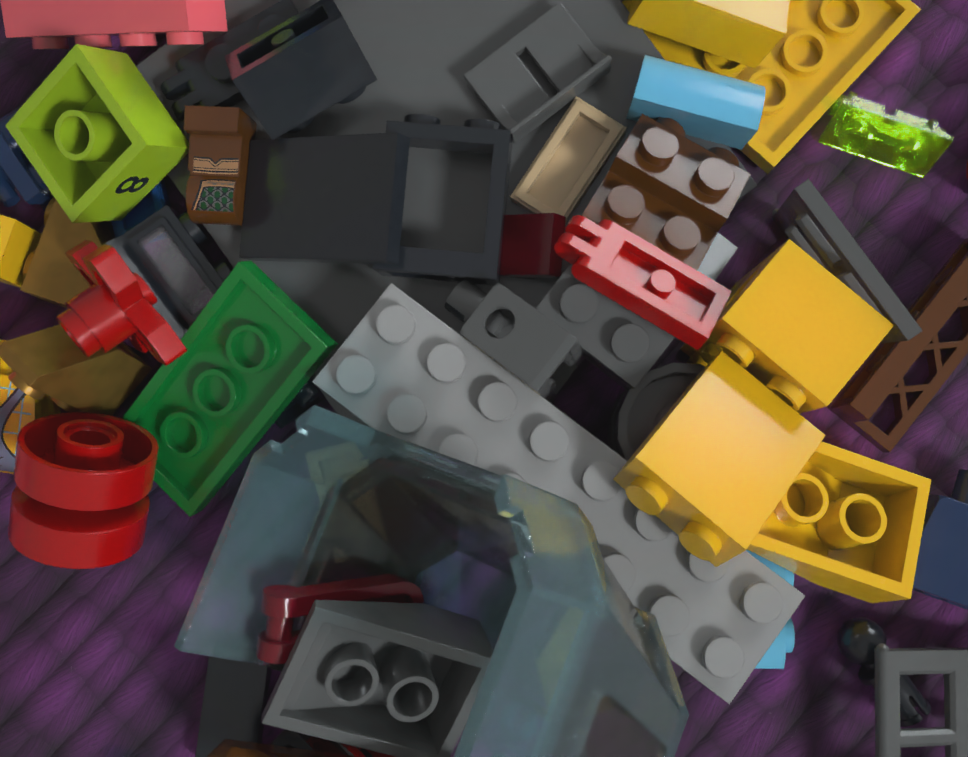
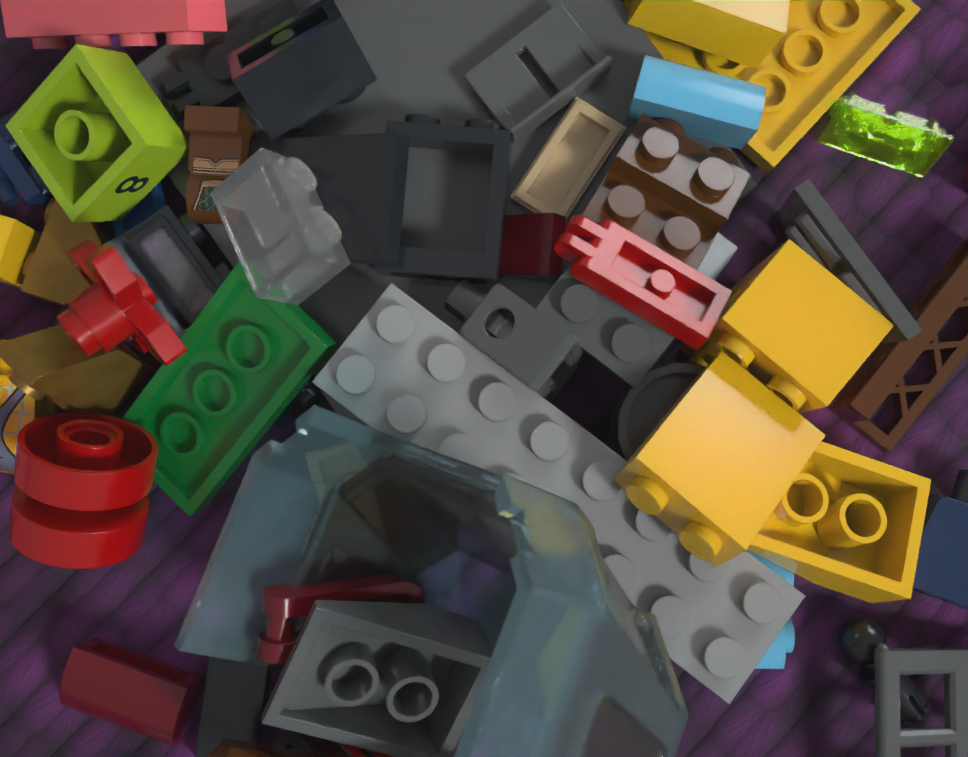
(129, 690): none -> dark red brick
(280, 227): none -> clear piece

